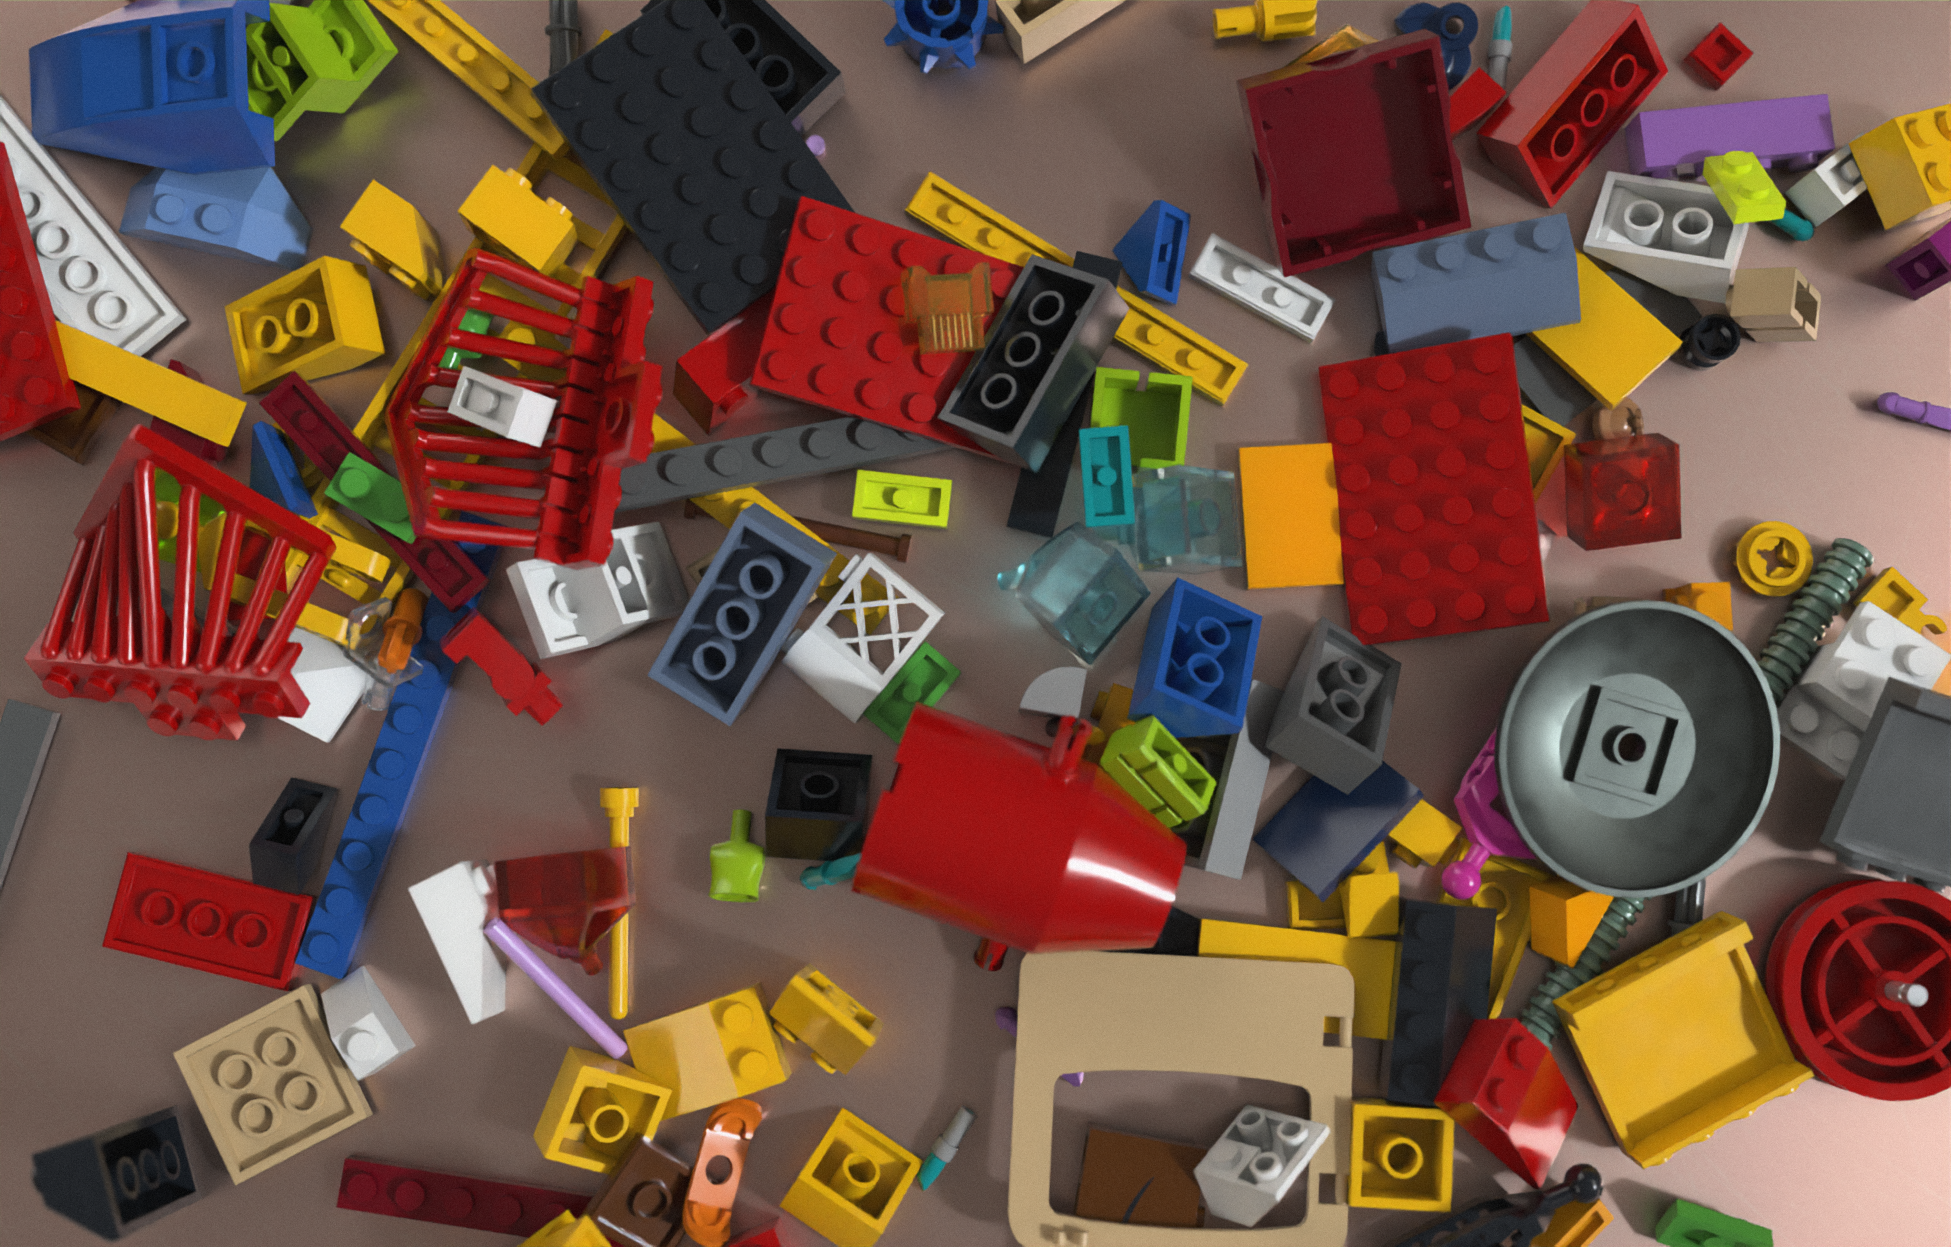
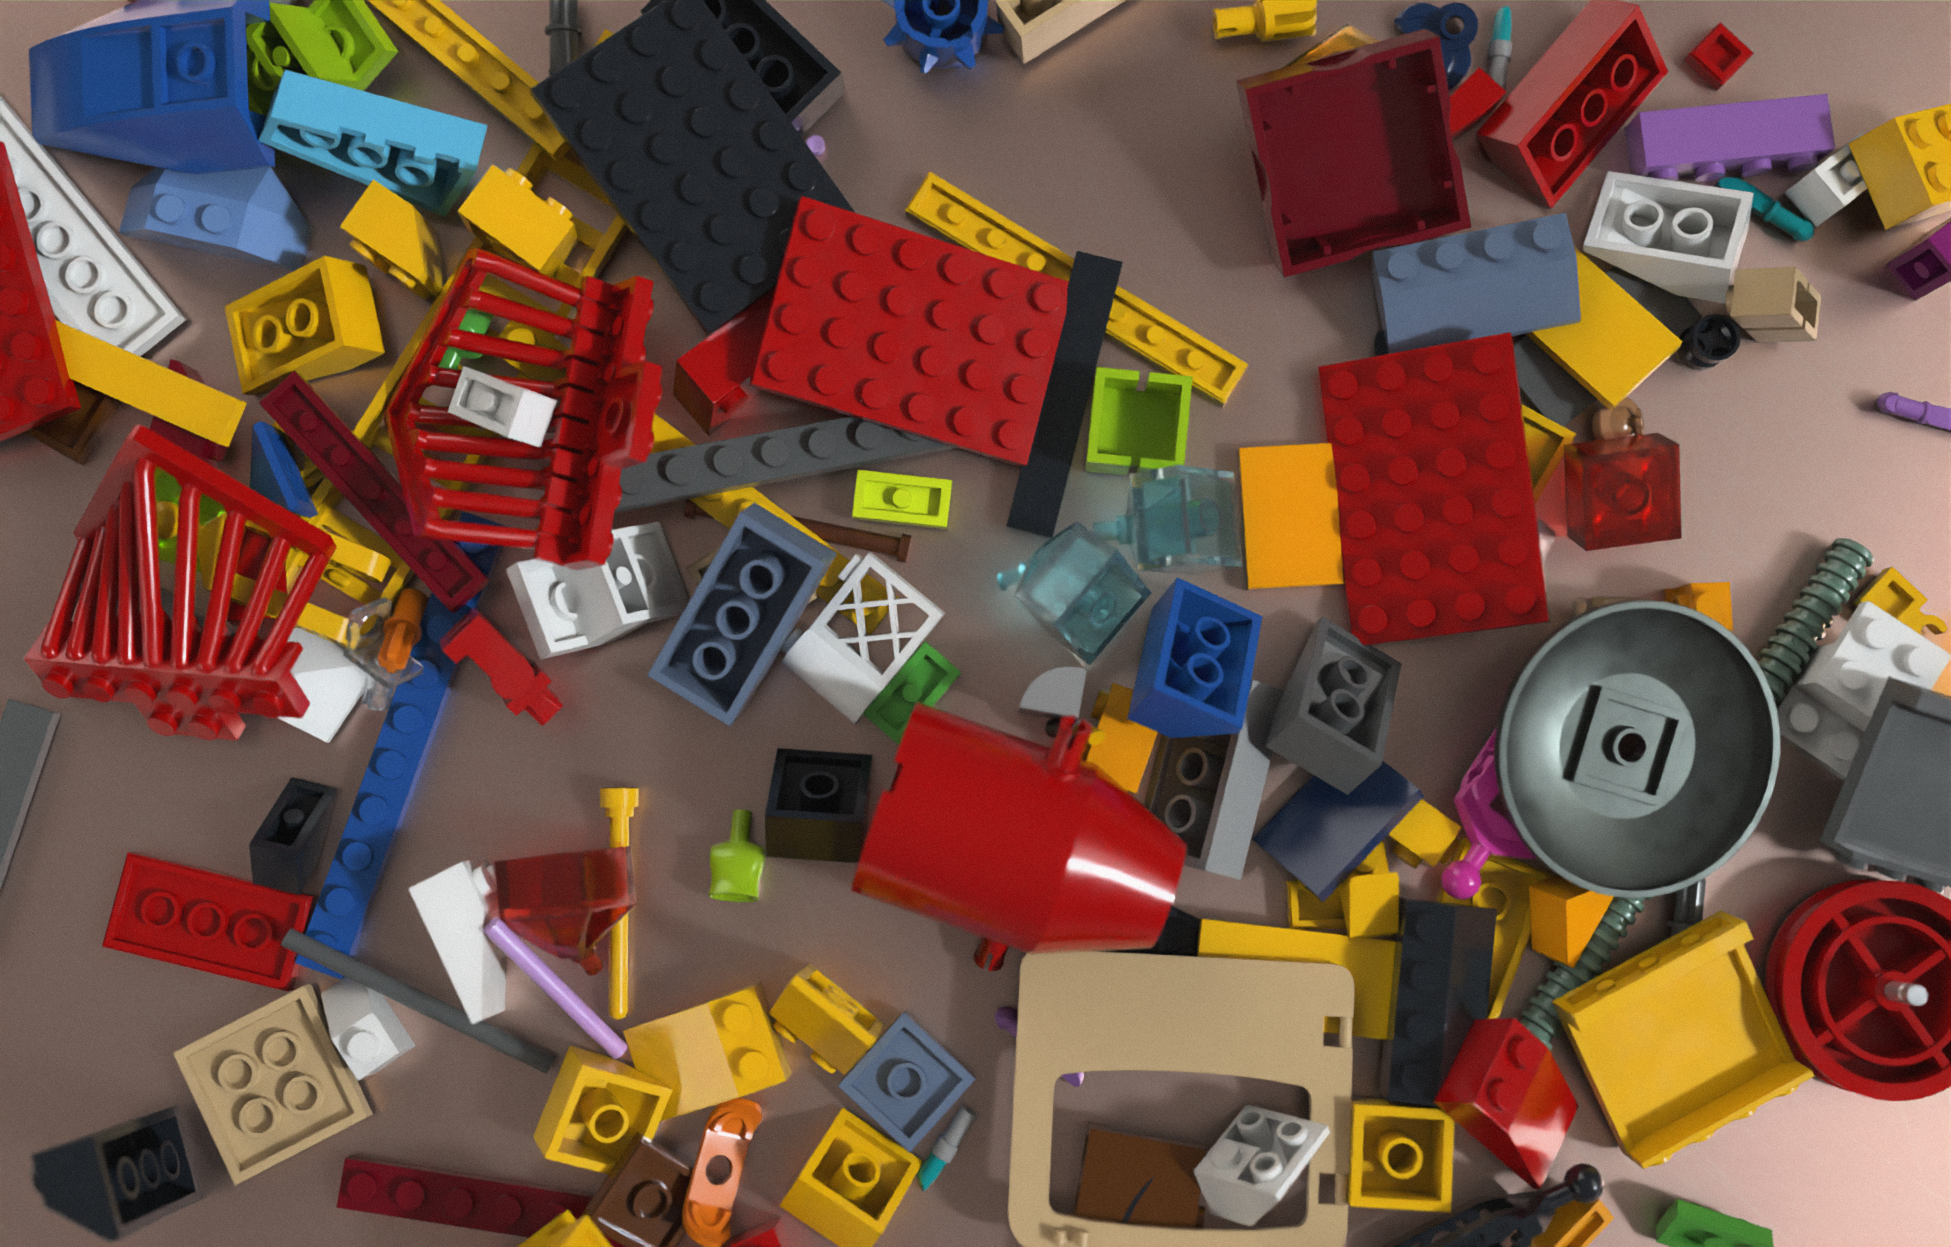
(369, 137): none -> medium azure wedge
(372, 496): bright green plate -> none
(417, 1000): none -> dark grey piece
(830, 872): teal piece -> none
(907, 1081): none -> sand blue plate
(948, 308): clear yellow piece -> none
(1035, 361): black slope -> none
(1106, 476): teal plate -> none
(1156, 251): blue slope -> none
(1158, 771): lime brick -> none
(1261, 288): white tile -> none
(1743, 187): neon yellow plate -> none
(1793, 552): yellow gear -> none

